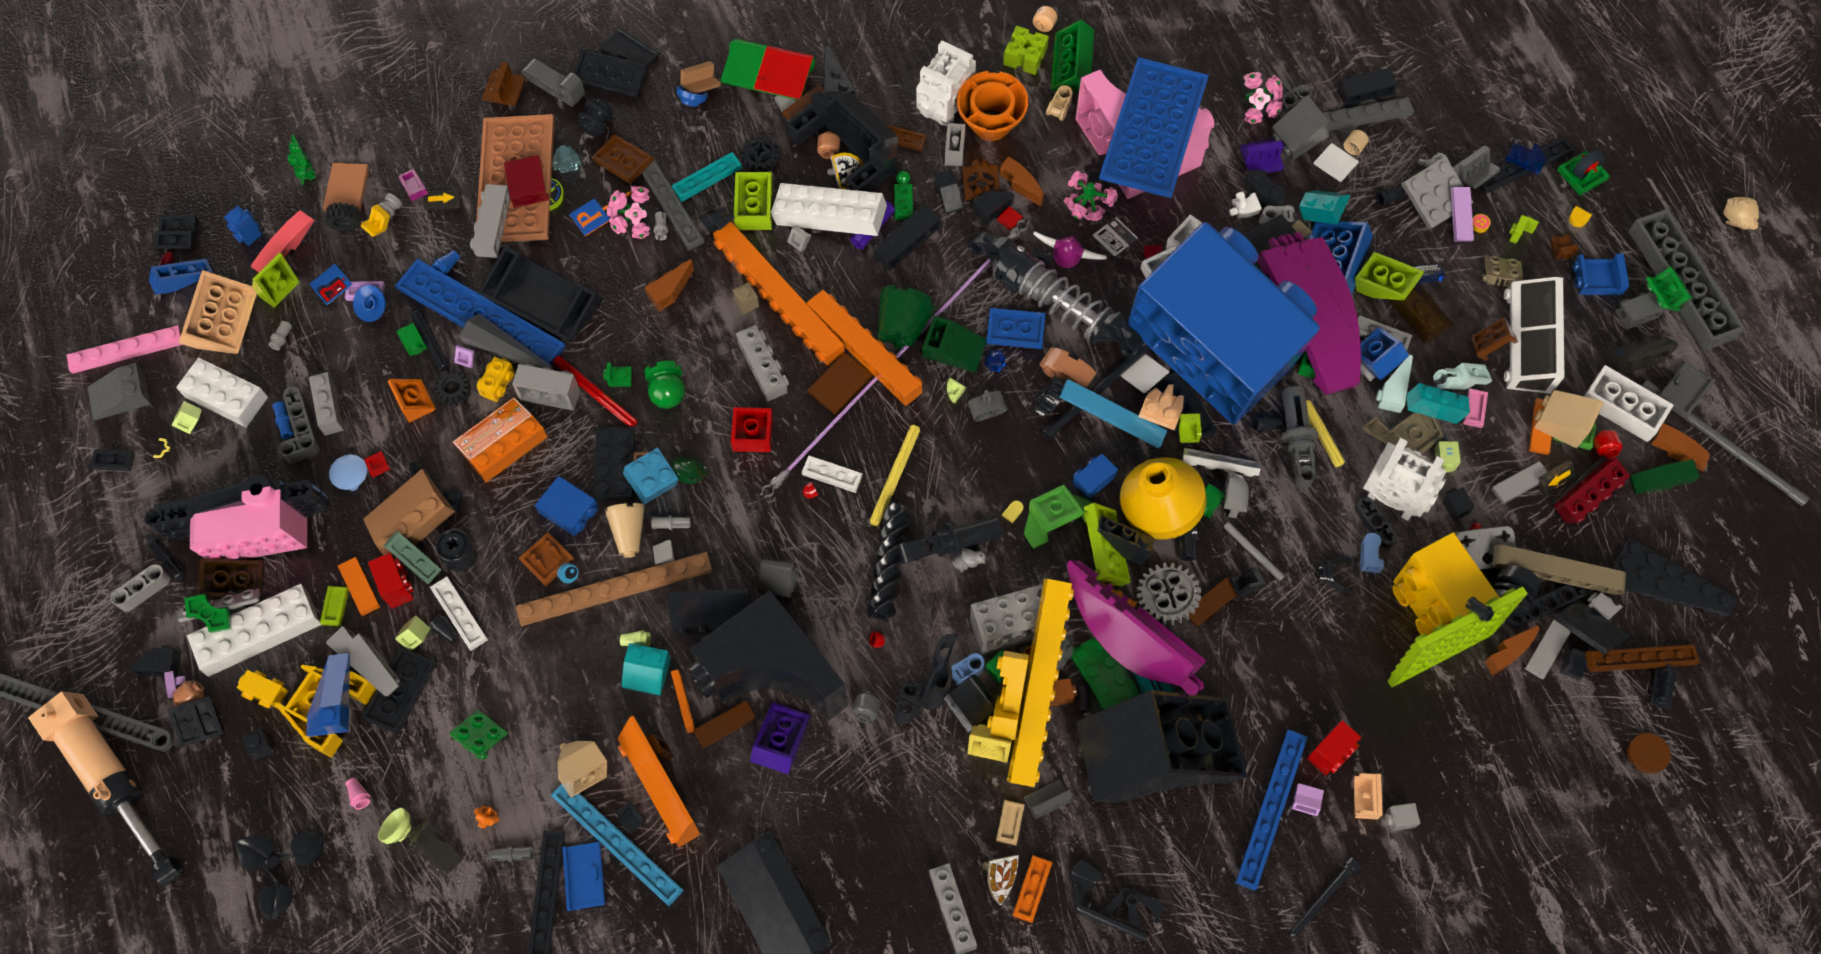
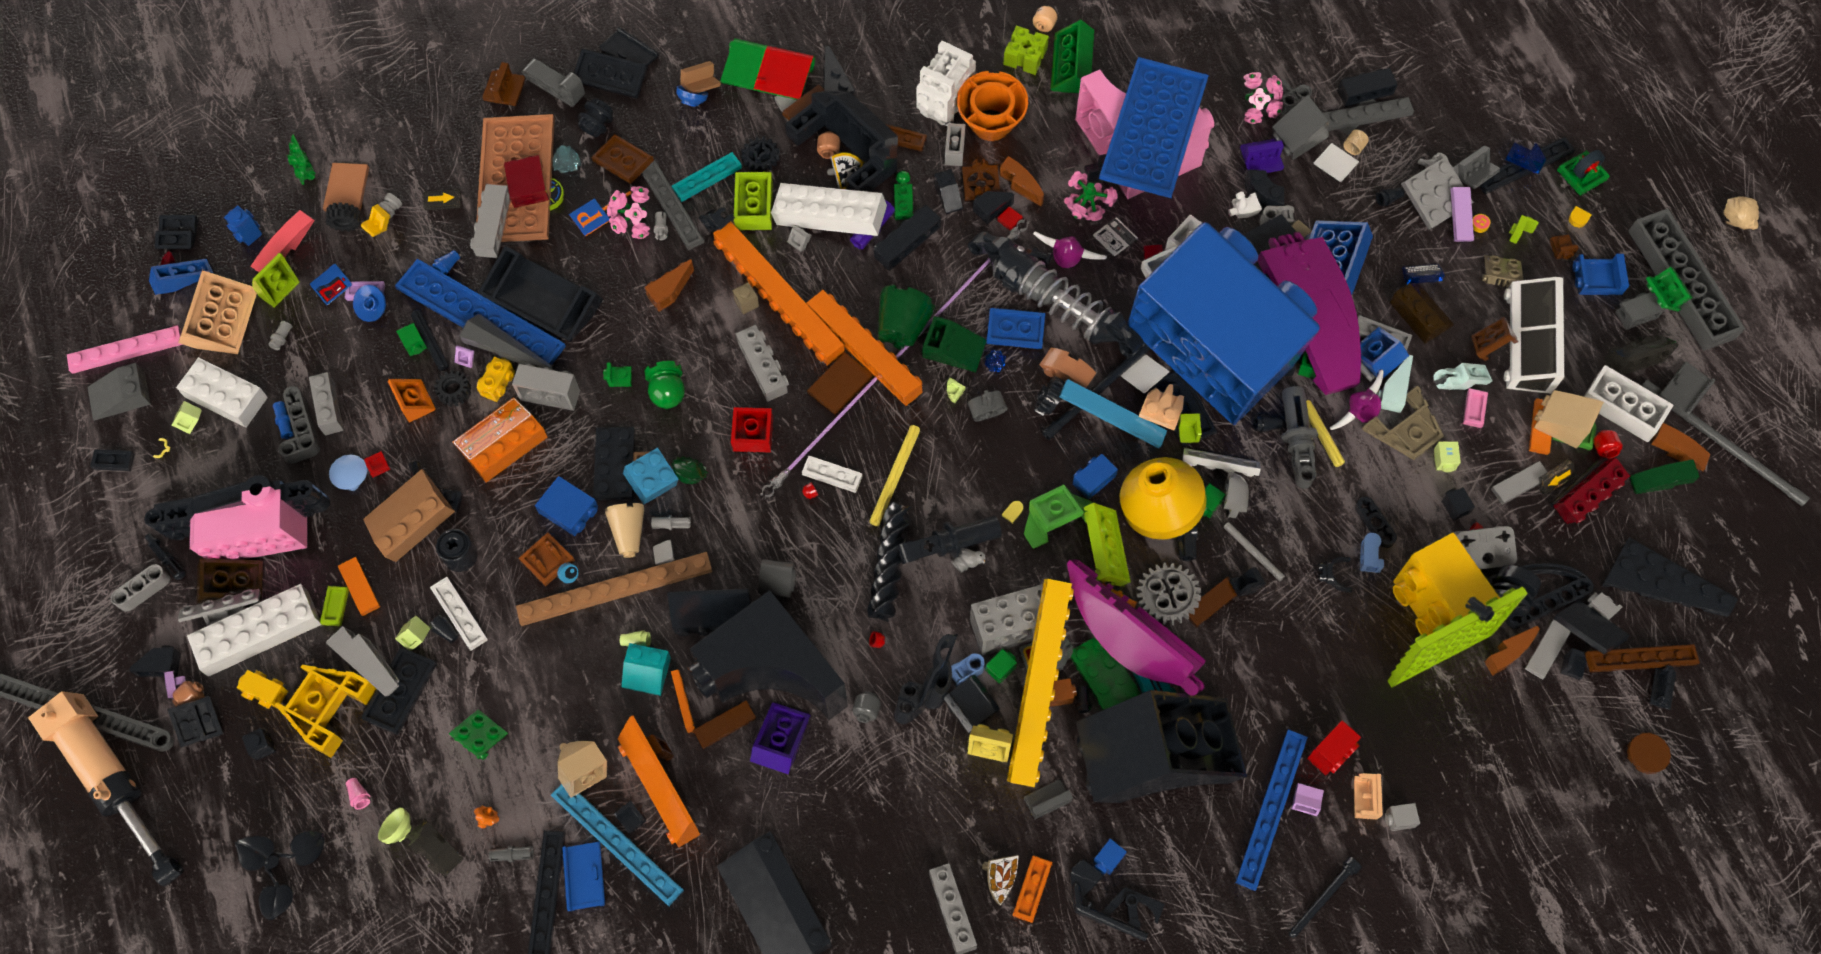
(200, 608): green tile -> none
(331, 700): blue wedge -> none
(391, 580): red brick -> none
(412, 185): magenta tile -> none
(412, 557): sand green plate -> none
(596, 392): red axle -> none
(1007, 706): yellow wedge -> none
(1010, 822): tan tile -> none
(1059, 105): tan piece -> none
(1109, 857): none -> blue brick
(1127, 541): black slope -> none
(1323, 206): teal slope -> none
(1363, 405): none -> magenta helmet
(1386, 278): lime slope -> none
(1406, 480): white piece -> none
(1438, 403): teal brick -> none
(1561, 569): dark tan beam -> none

